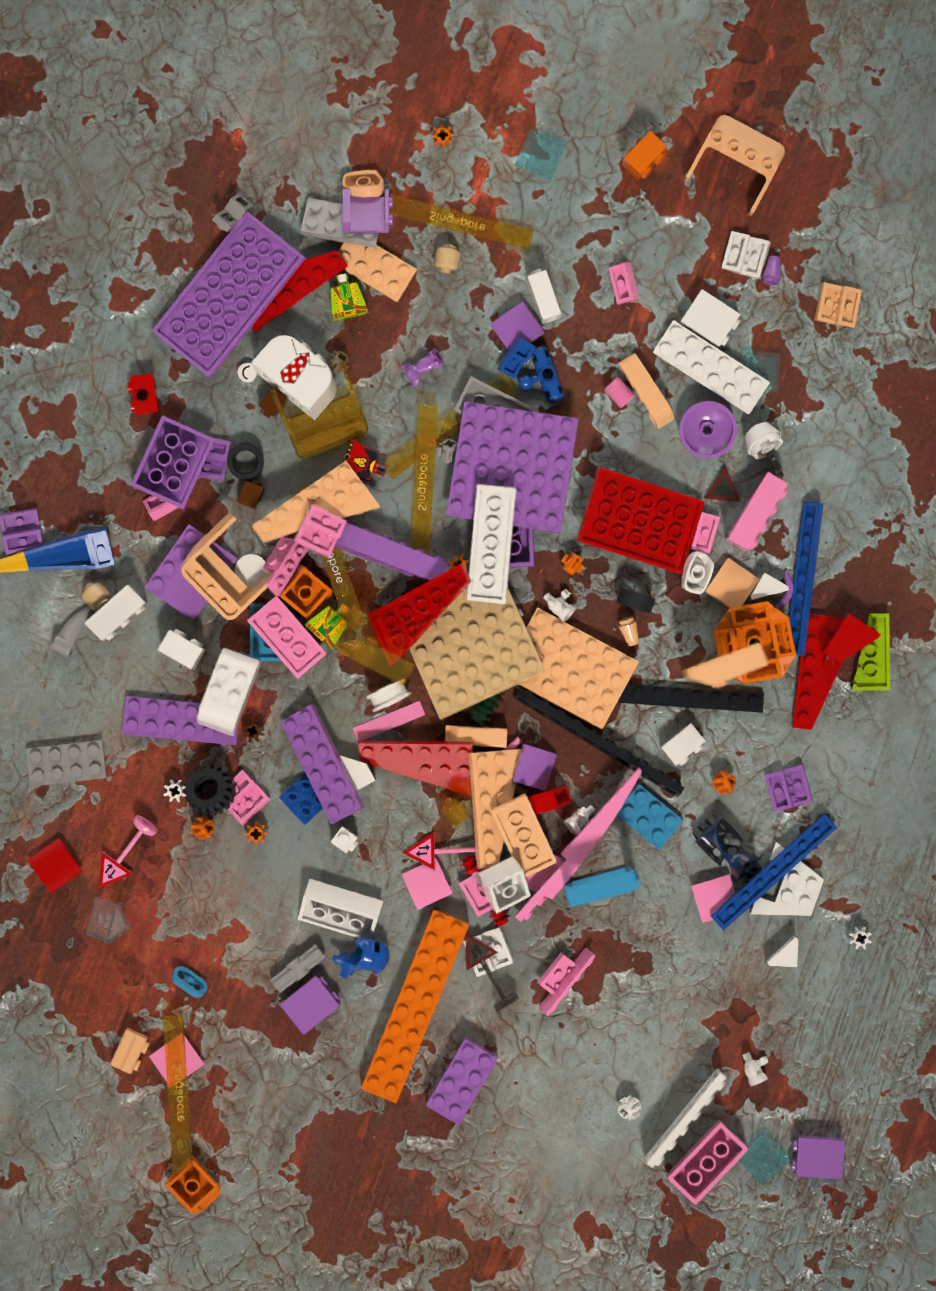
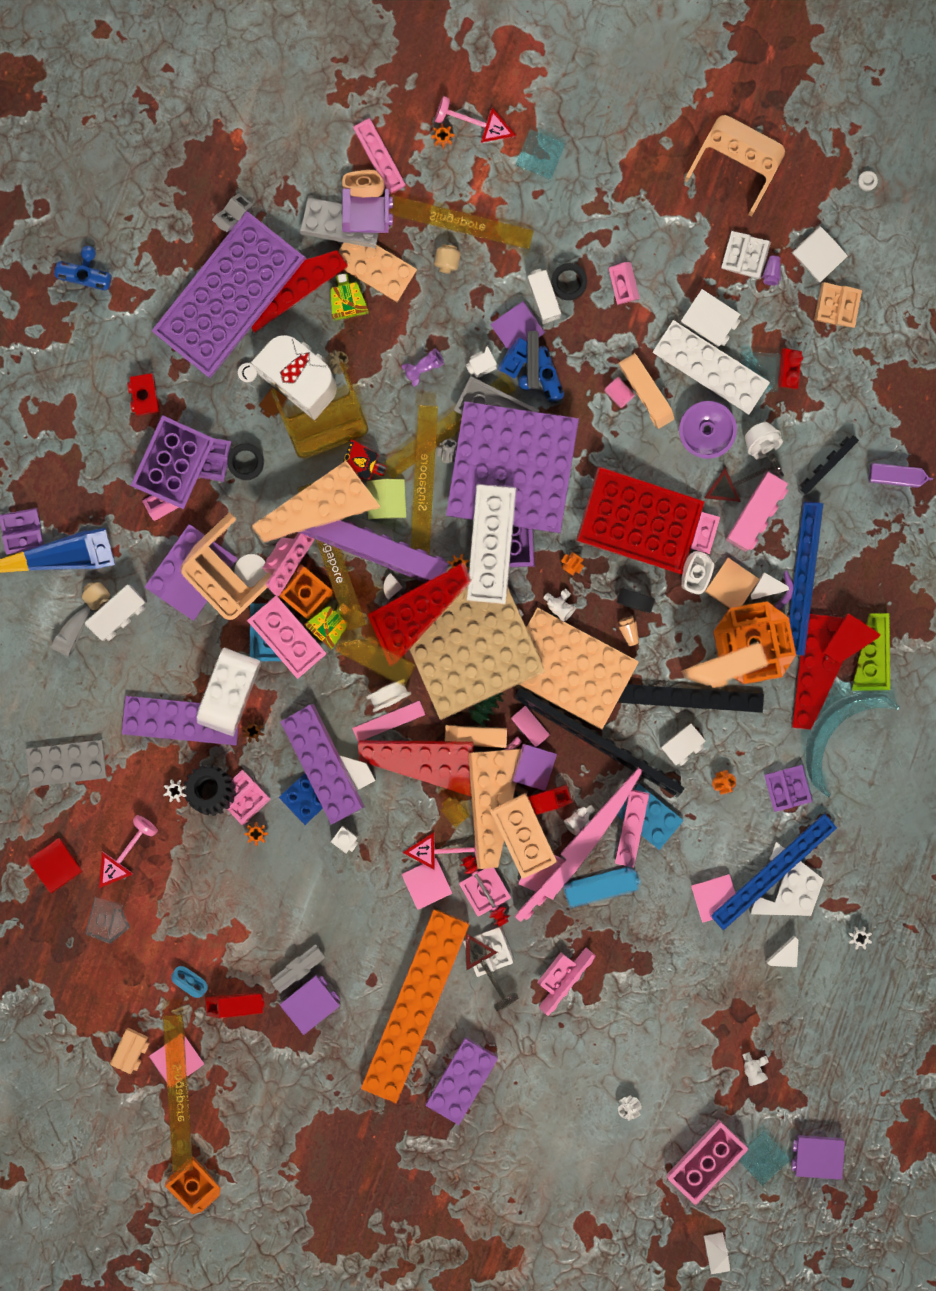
(88, 253): none -> blue piece
(181, 649): white brick -> none
(202, 827): orange gear -> none
(234, 1005): none -> red slope
(251, 494): reddish brown brick -> none
(320, 531): bright pink slope -> none
(339, 909): white slope -> none
(369, 956): blue piece -> none
(379, 155): none -> bright pink tile
(390, 497): none -> yellowish green slope
(391, 586): none -> white tile
(481, 364): none -> white window
(494, 128): none -> bright pink piece
(504, 884): white brick -> none
(530, 726): none -> bright pink slope
(533, 359): none -> dark grey axle
(569, 267): none -> black tyre
(632, 828): none -> bright pink plate
(644, 156): orange brick -> none
(689, 1113): white plate -> none
(717, 1253): none -> white slope
(742, 863): black hips -> none
(790, 368): none -> red tile
(819, 254): none -> white slope
(821, 470): none -> black plate
(827, 724): none -> clear light blue windscreen
(867, 181): none -> white tile
(897, 475): none -> medium lavender piece

